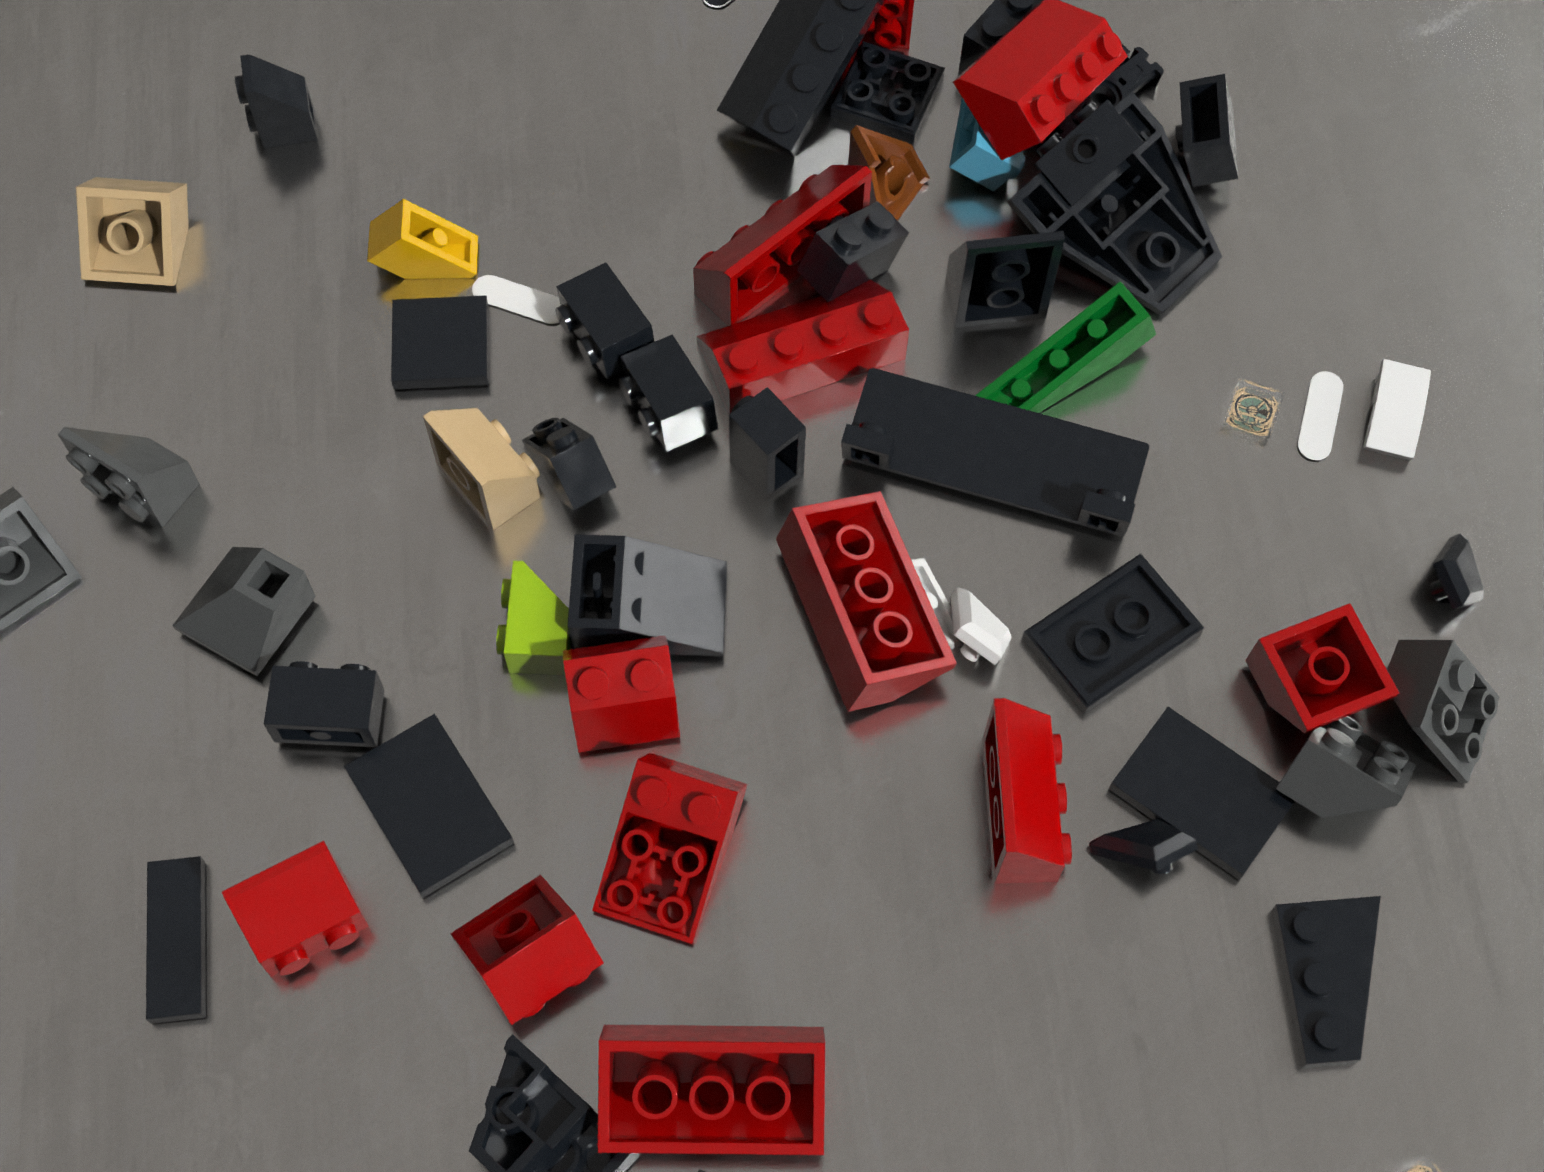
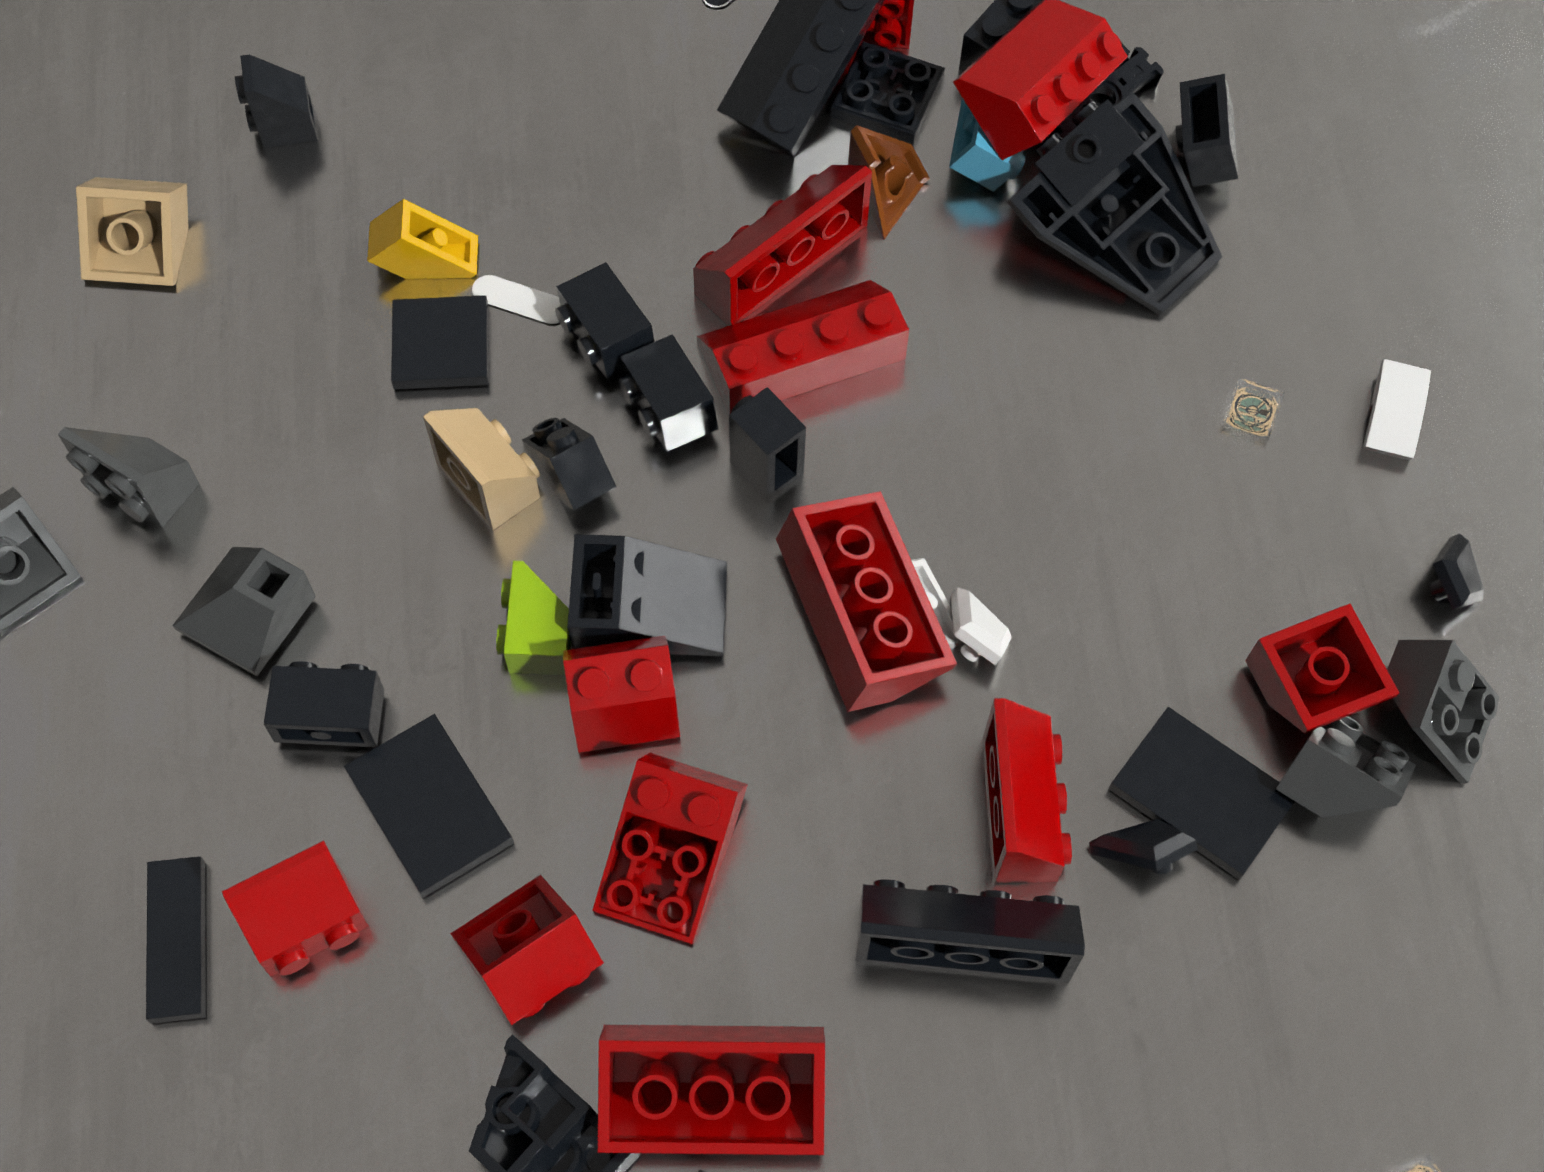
(852, 251): black brick -> none
(969, 931): none -> black slope
(996, 451): black bracket -> none
(1003, 278): black slope -> none
(1075, 353): green slope -> none
(1112, 633): black tile -> none
(1320, 415): white sticker -> none
(1327, 974): black wing -> none

